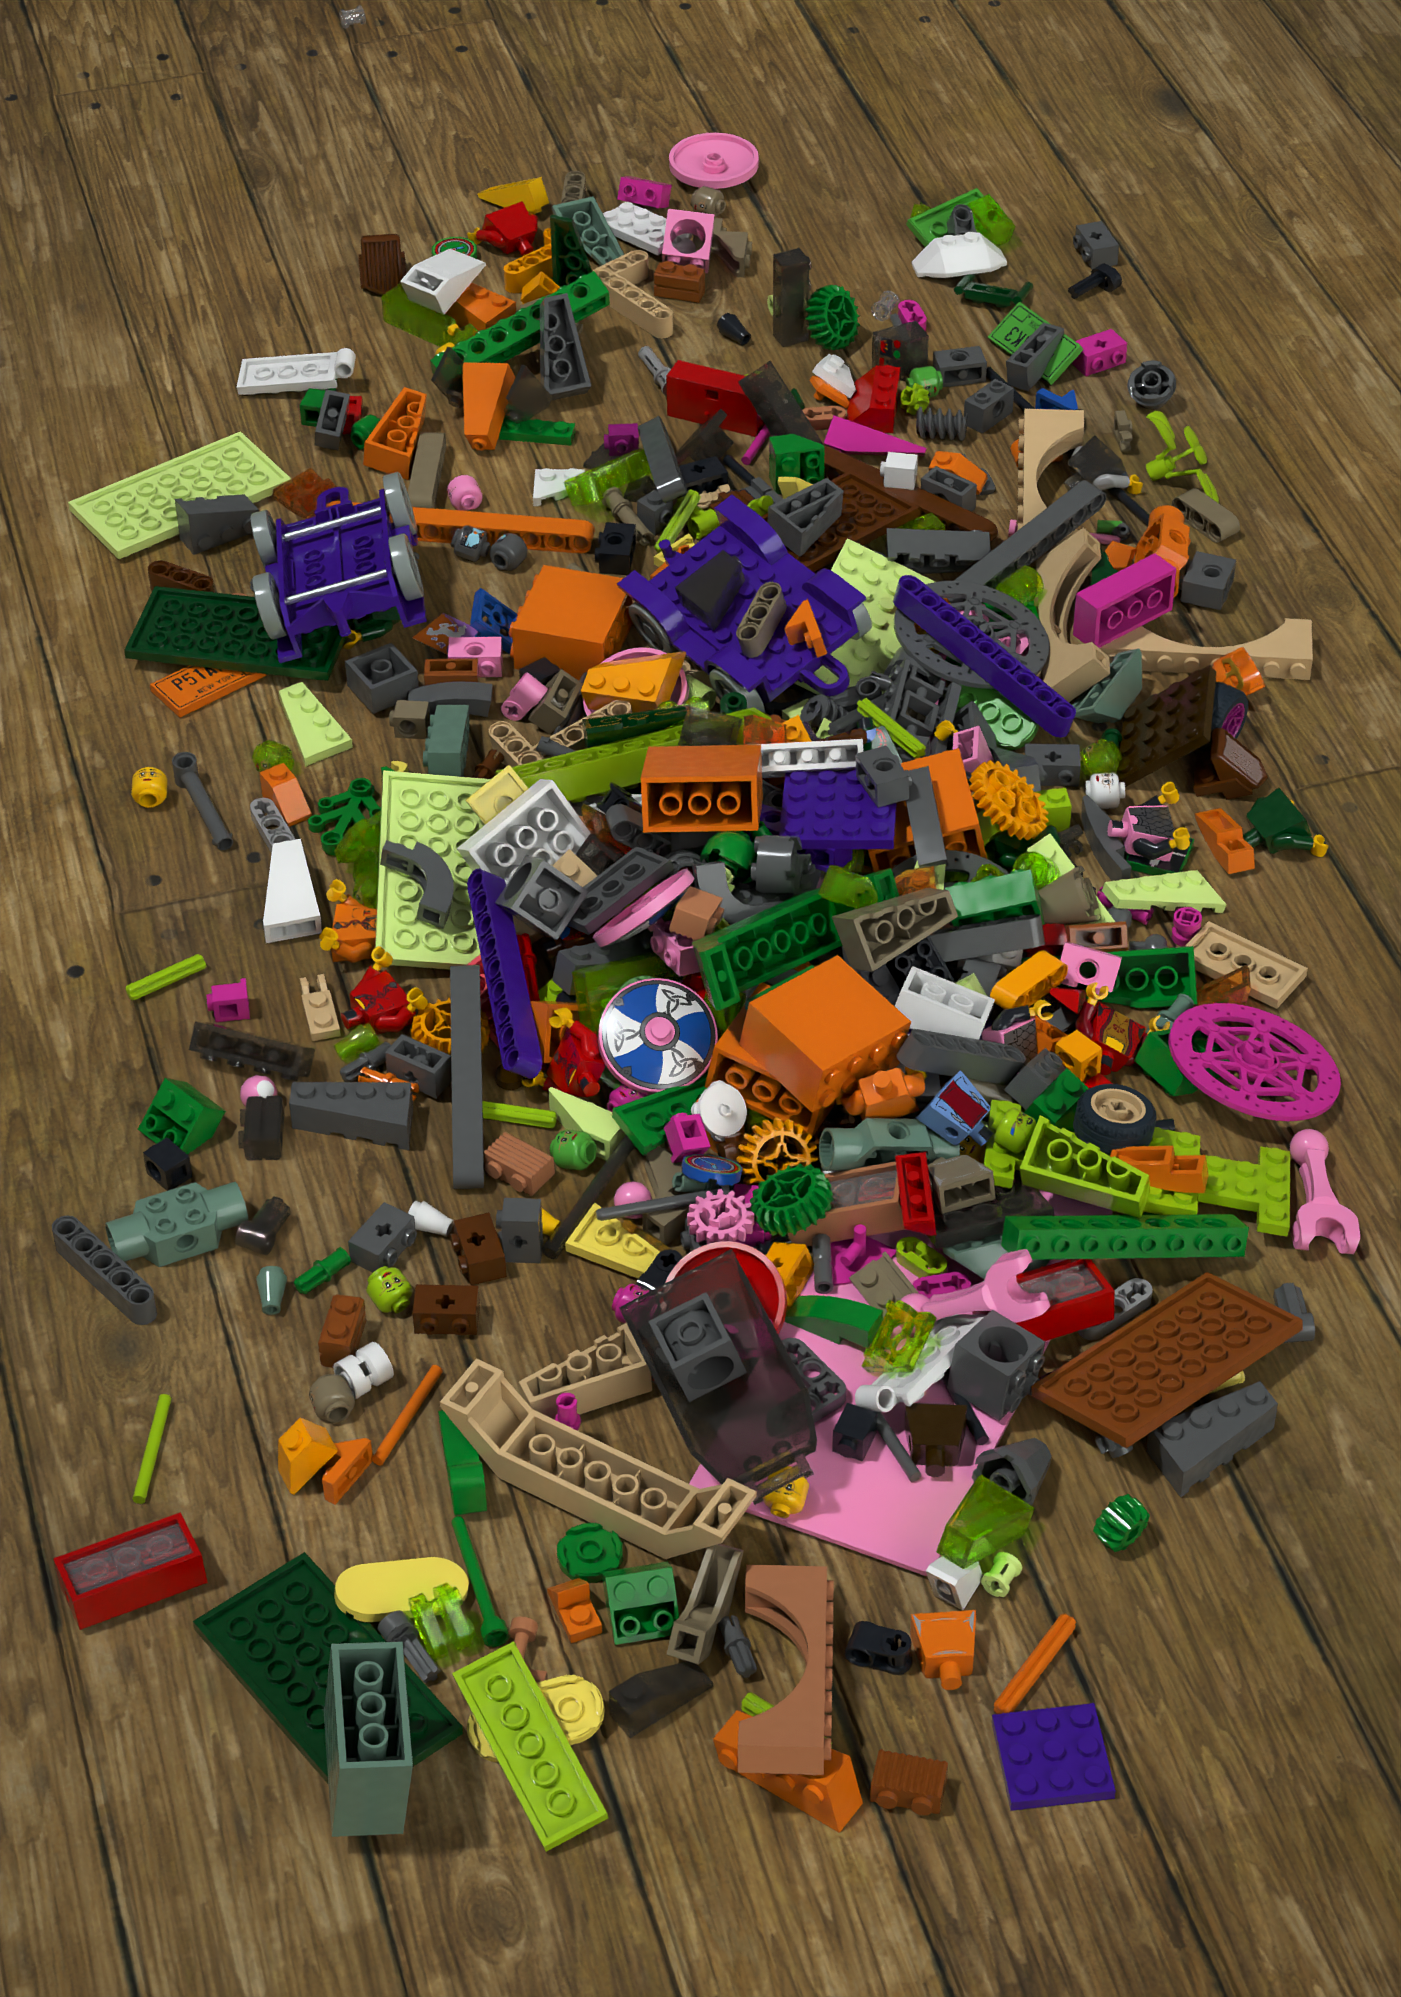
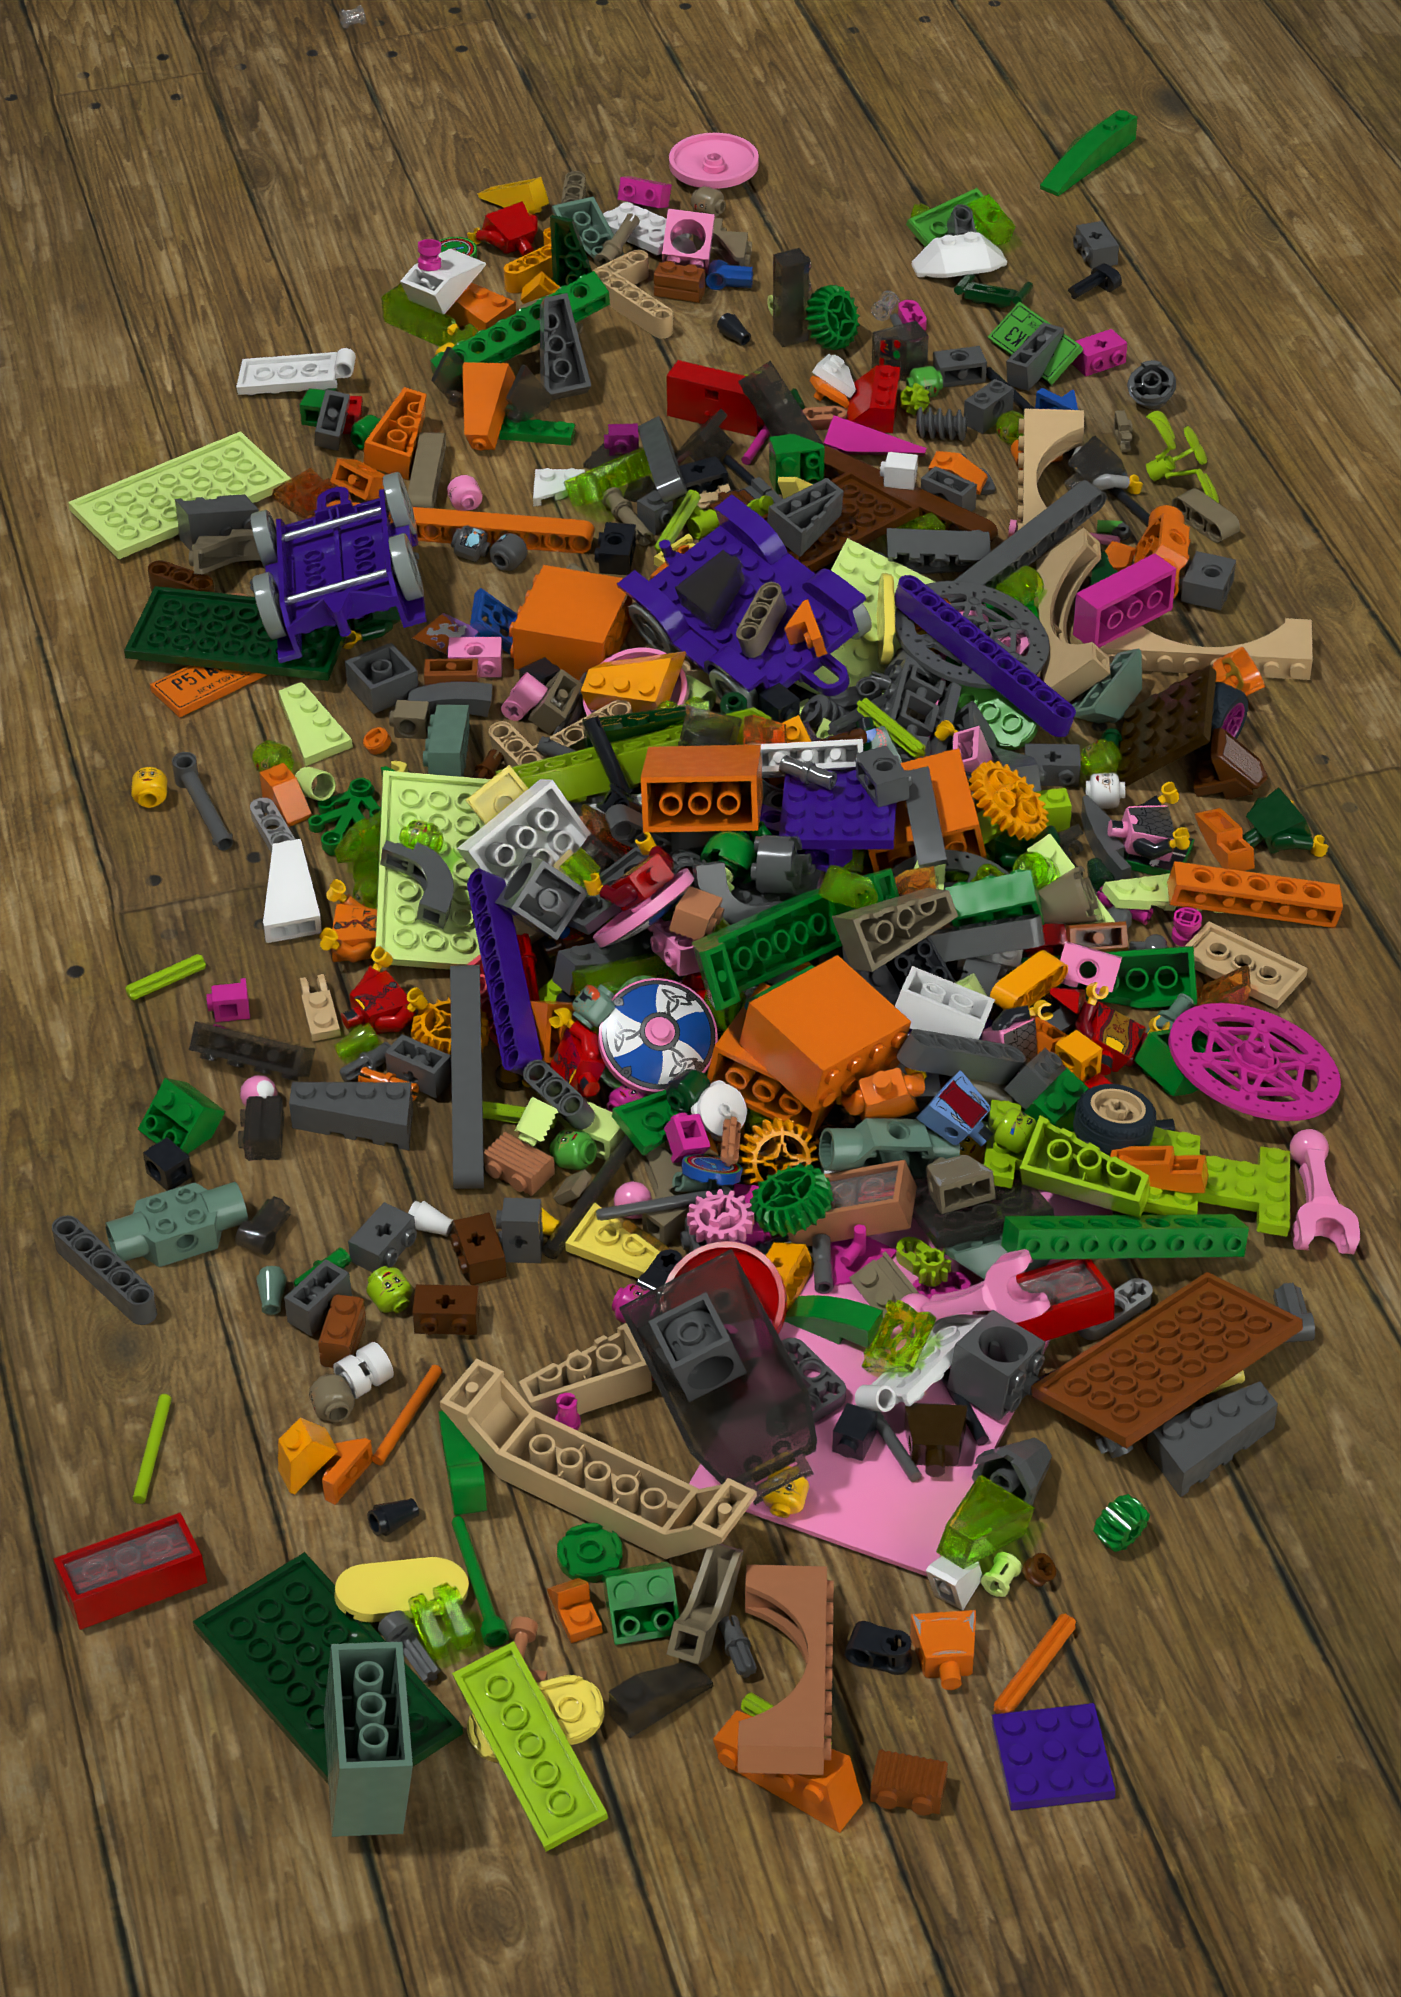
(217, 551): none -> dark tan arch
(311, 1298): none -> dark grey brick
(325, 784): none -> yellowish green piece
(358, 478): none -> orange brick
(377, 740): none -> orange tile
(381, 263): reddish brown piece -> none
(390, 1516): none -> black cone
(423, 833): none -> clear neon green head
(429, 255): none -> dark pink wheel
(535, 1121): none -> yellowish green brick
(559, 1094): none -> dark grey beam
(572, 1187): none -> dark tan tile
(579, 867): none -> clear neon green brick
(593, 1005): none -> sand green head
(606, 753): none -> black pin
(613, 248): none -> dark tan pin
(639, 881): none -> torso
(655, 366): light grey pin -> none
(686, 1089): none -> dark green head
(729, 275): none -> blue piece
(730, 1141): none -> nougat axle
(779, 703): none -> black brick
(808, 772): none -> dark grey pin
(885, 618): none -> light yellow tile
(915, 1193): red slope -> none
(931, 1267): none -> lime gear
(1008, 425): none -> clear neon green head
(1039, 1569): none -> reddish brown bush
(1091, 151): none -> green wedge
(1098, 873): none -> clear green cone
(1254, 894): none -> orange brick

